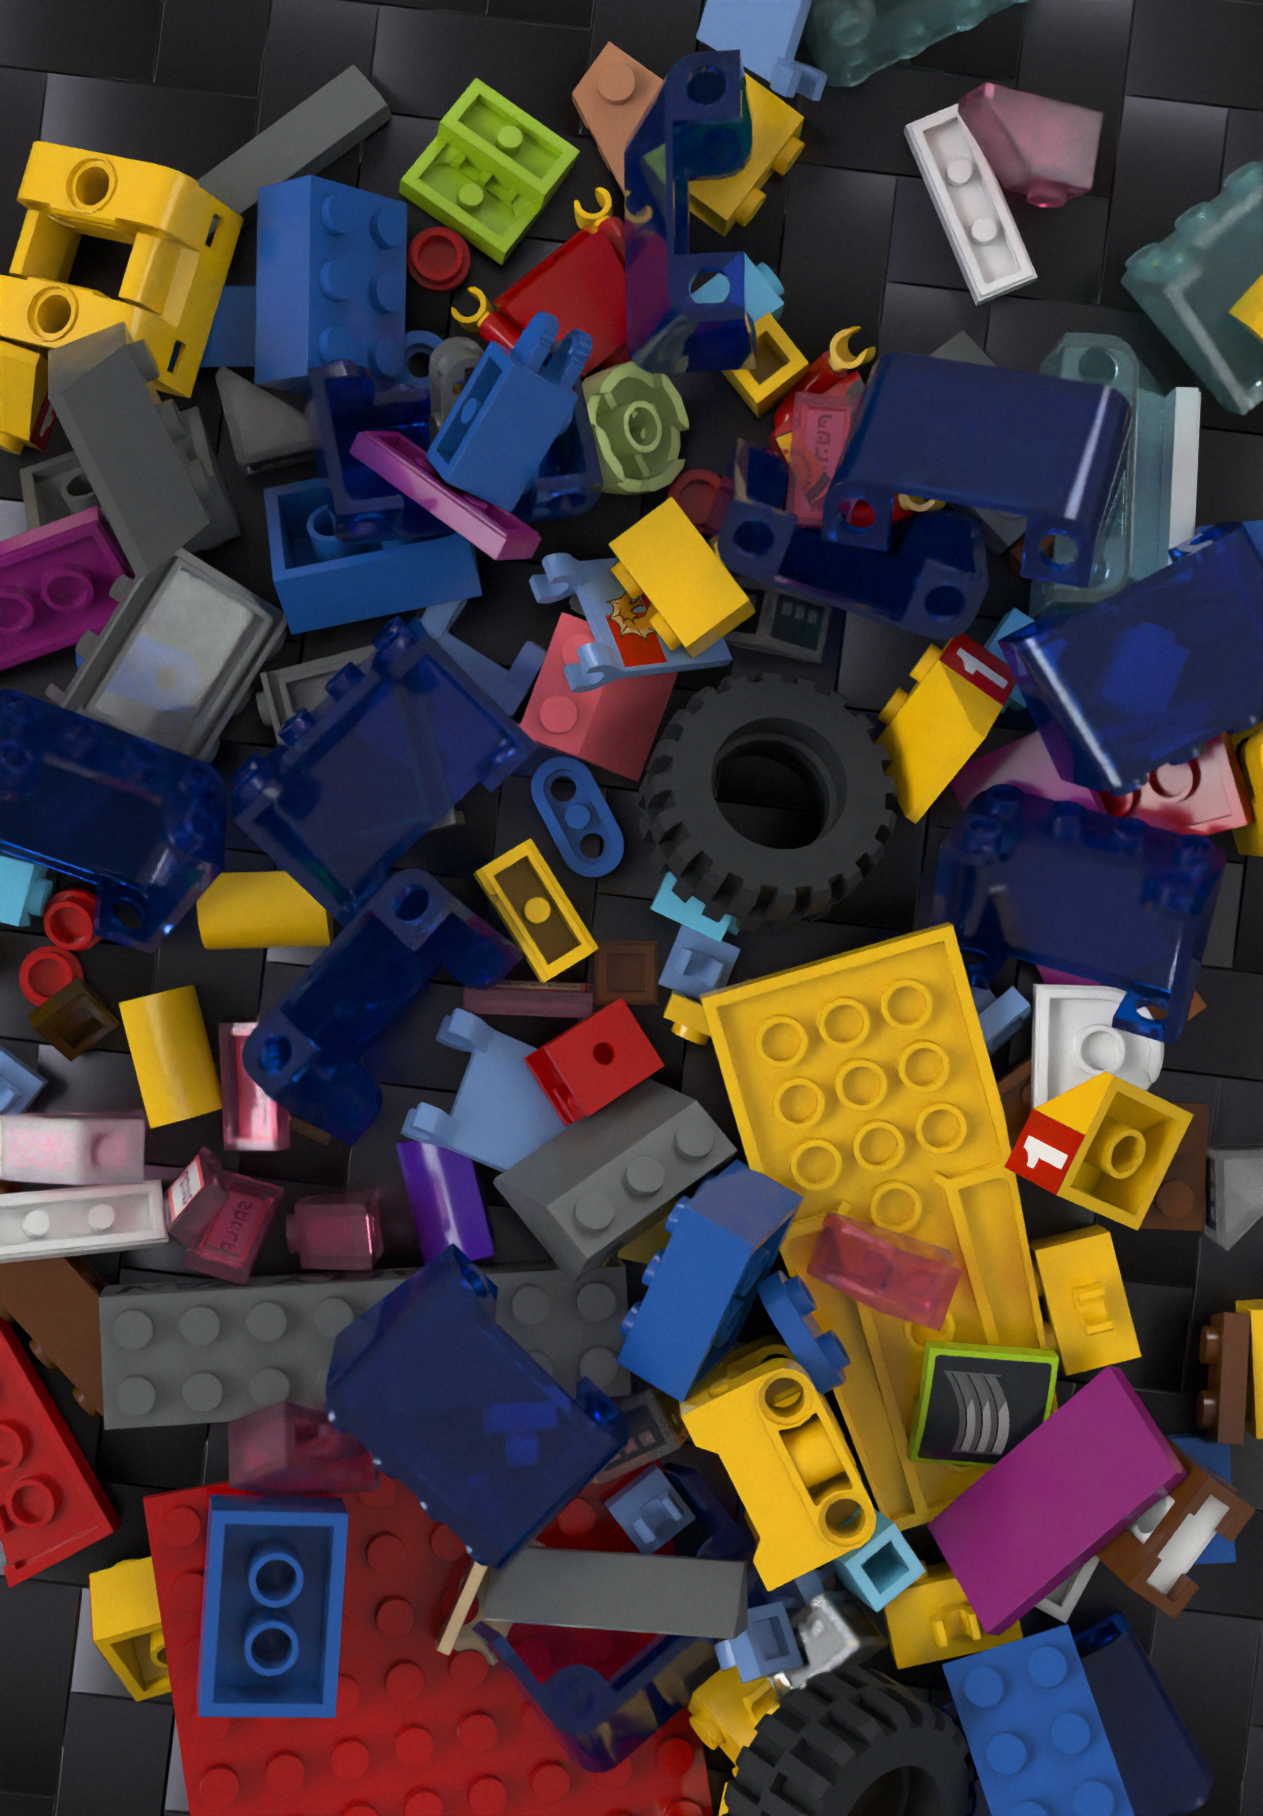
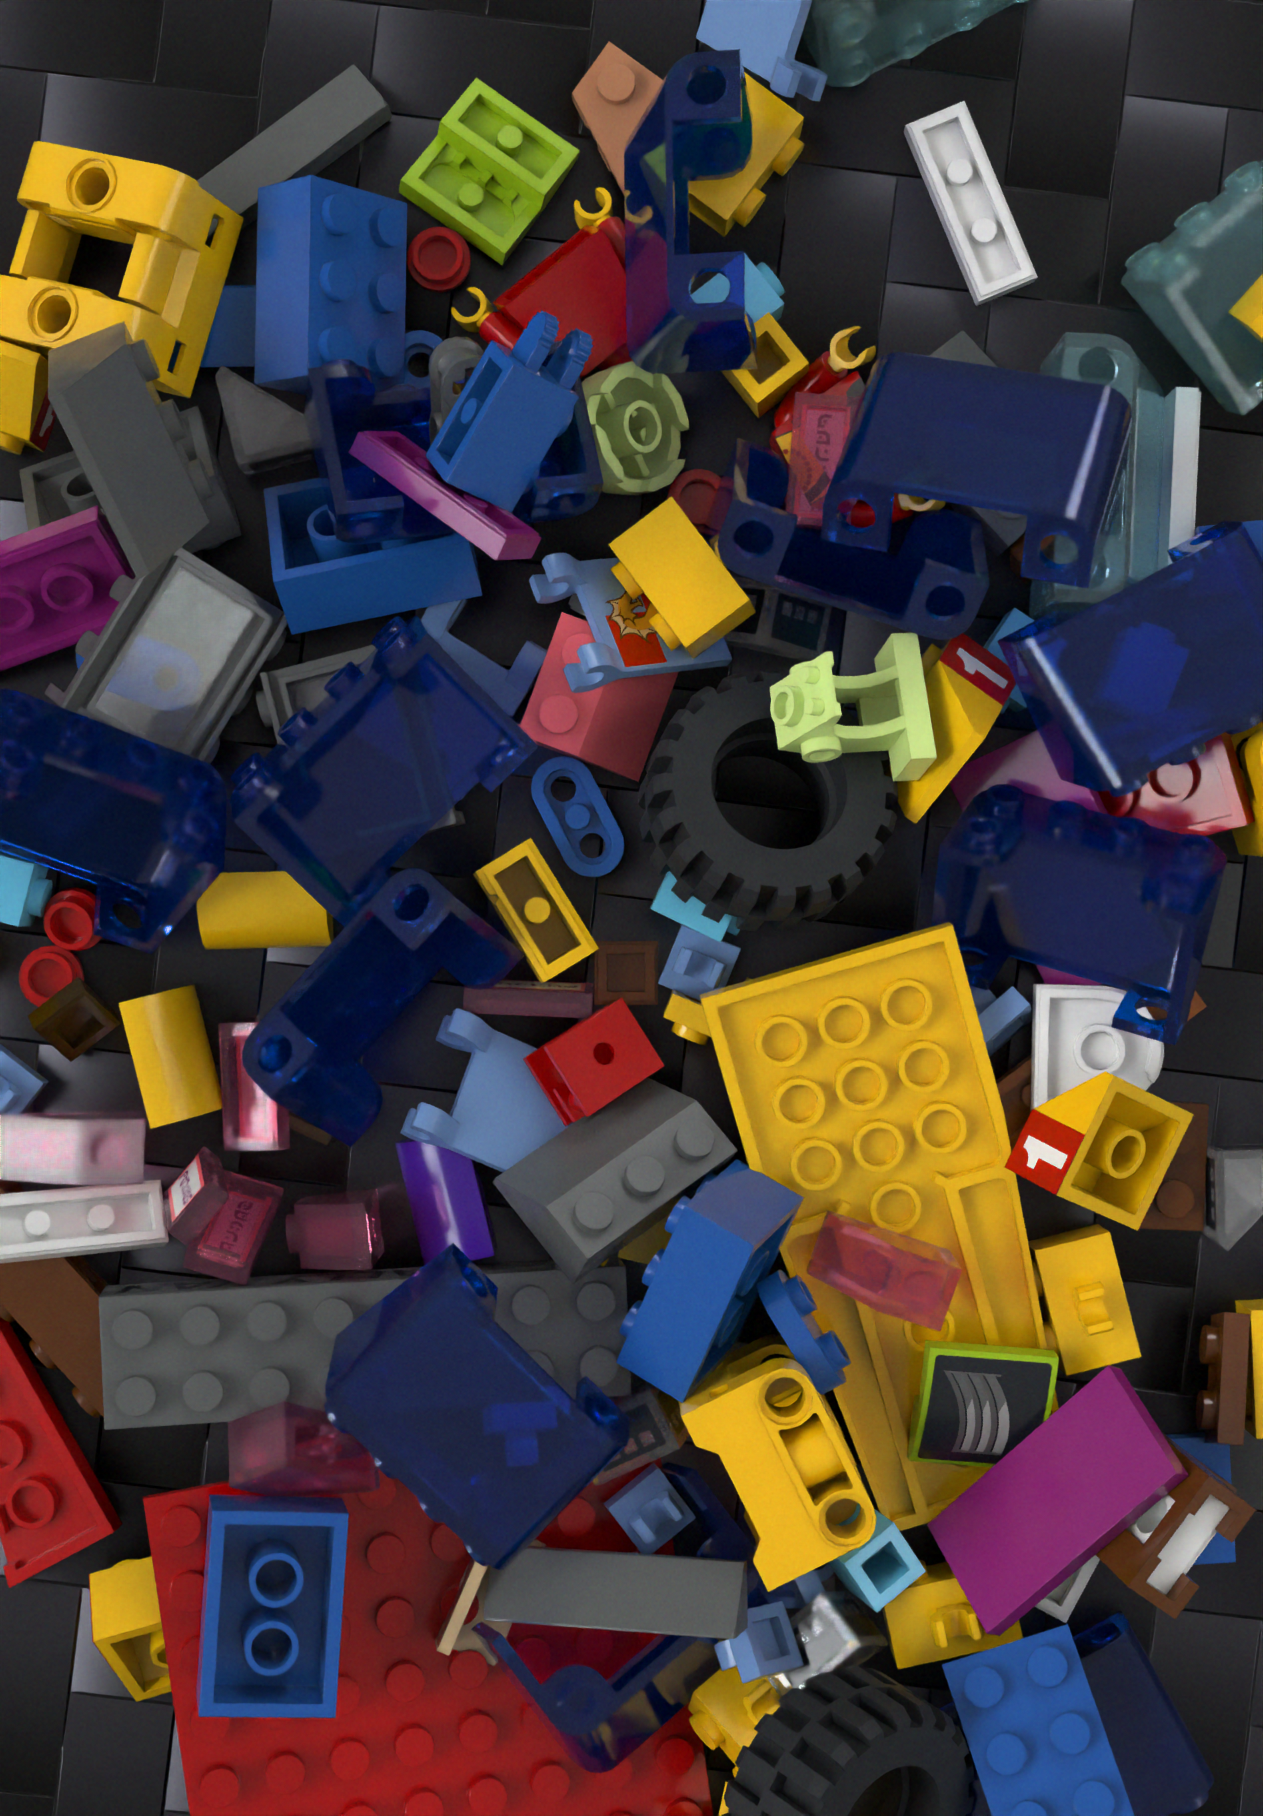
(888, 704): none -> yellowish green tile
(1034, 142): clear pink slope -> none

